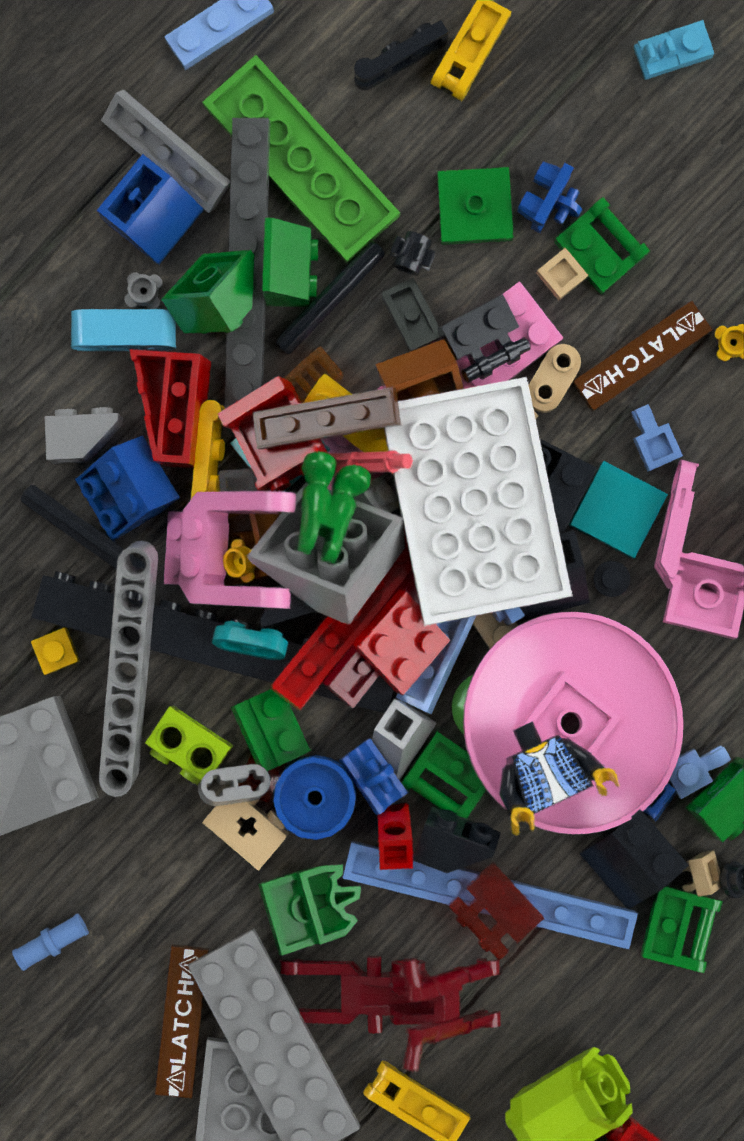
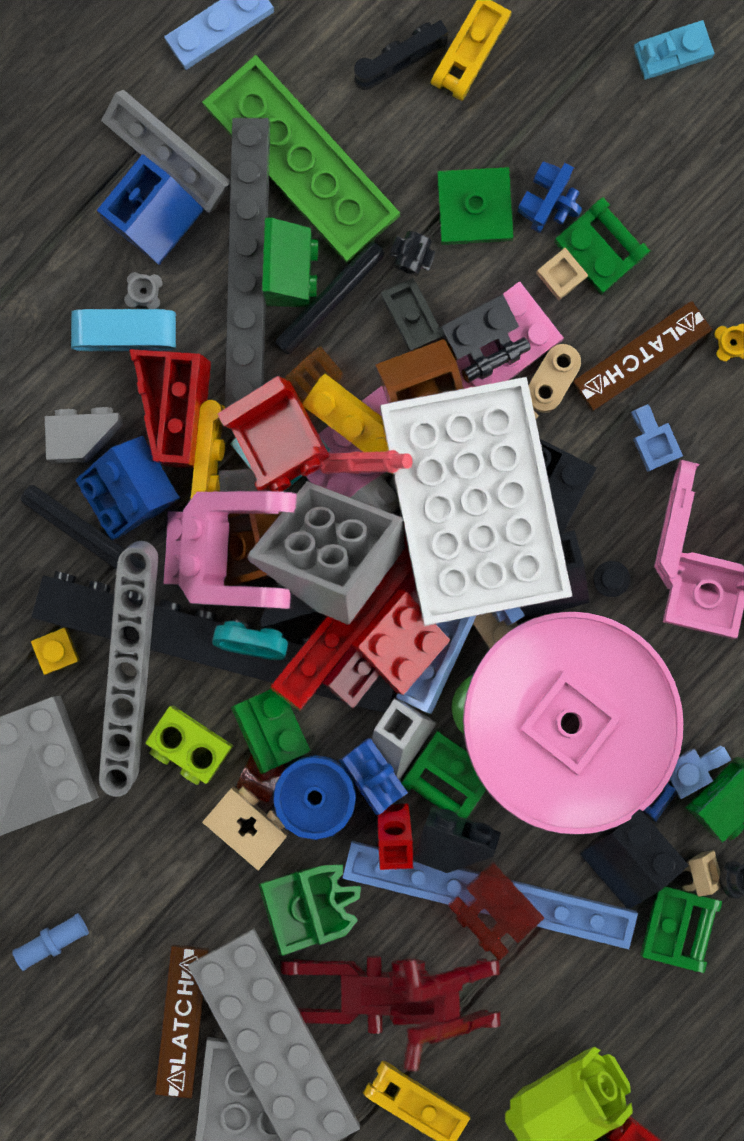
(213, 293): green slope -> none
(236, 793): light grey beam -> none
(237, 562): yellow plate -> none
(327, 418): tile -> none
(327, 513): green piece -> none
(547, 774): torso -> none
(618, 509): teal tile -> none

